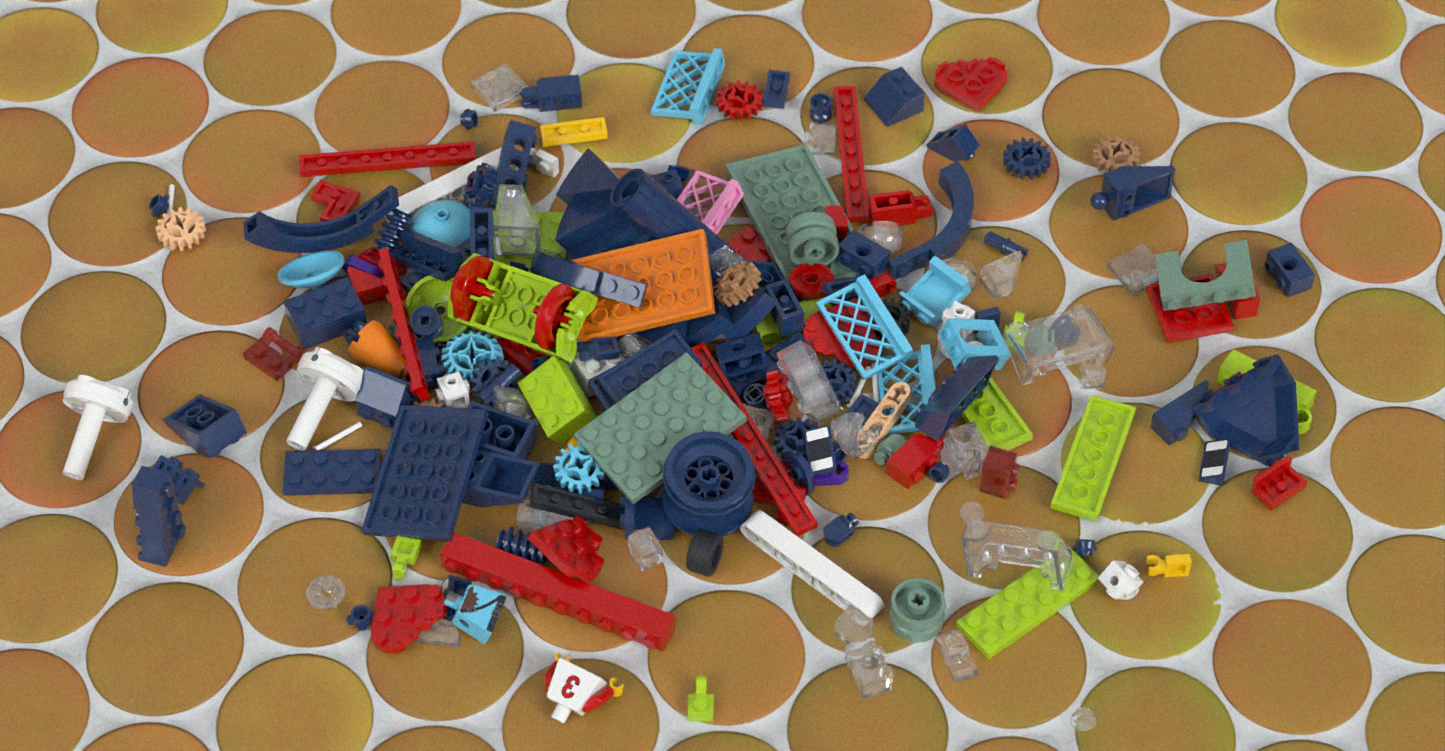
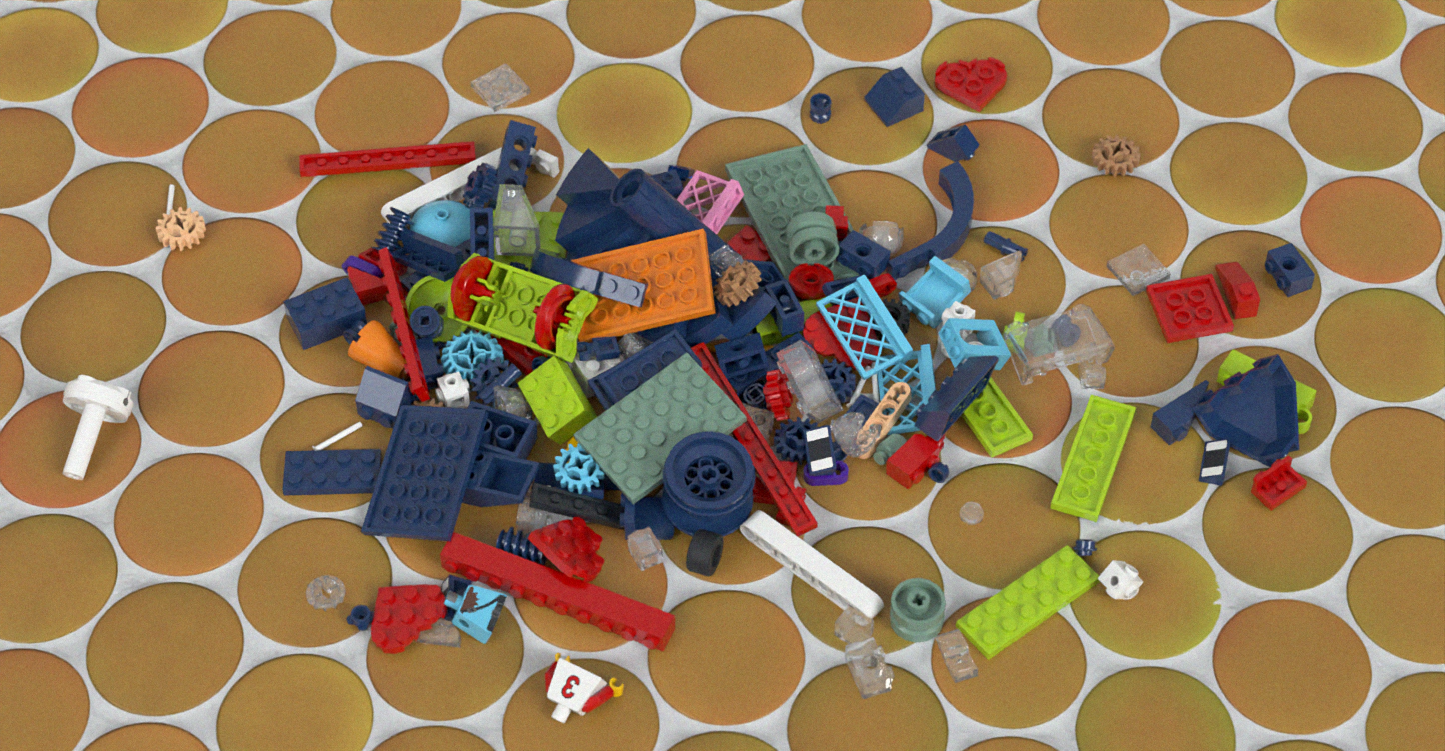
(156, 515): dark blue wedge -> none
(159, 204): dark blue plate -> none
(183, 480): dark blue bracket -> none
(206, 425): dark blue slope -> none
(269, 359): clear red plate -> none
(311, 270): medium azure dish -> none
(320, 236): dark blue arch -> none
(328, 378): white piece -> none
(338, 199): red plate -> none
(404, 552): lime plate -> none
(469, 119): dark blue plate -> none
(553, 94): dark blue hinge -> none
(573, 132): yellow plate -> none
(701, 704): lime plate -> none
(704, 87): medium azure fence -> none
(739, 100): red gear -> none
(776, 89): dark blue plate -> none
(800, 471): dark blue plate -> none
(821, 138): clear brick -> none
(840, 529): dark blue arm -> none
(851, 154): red plate -> none
(899, 207): red hinge -> none
(968, 449): clear brick -> none
(989, 314): dark blue plate -> none
(993, 542): clear windscreen -> none
(999, 472): clear red brick -> none
(1028, 158): dark blue gear -> none
(1083, 719): clear plate -> none
(1133, 189): dark blue slope -> none
(1172, 566): yellow plate -> none
(1181, 292): sand green arch -> none

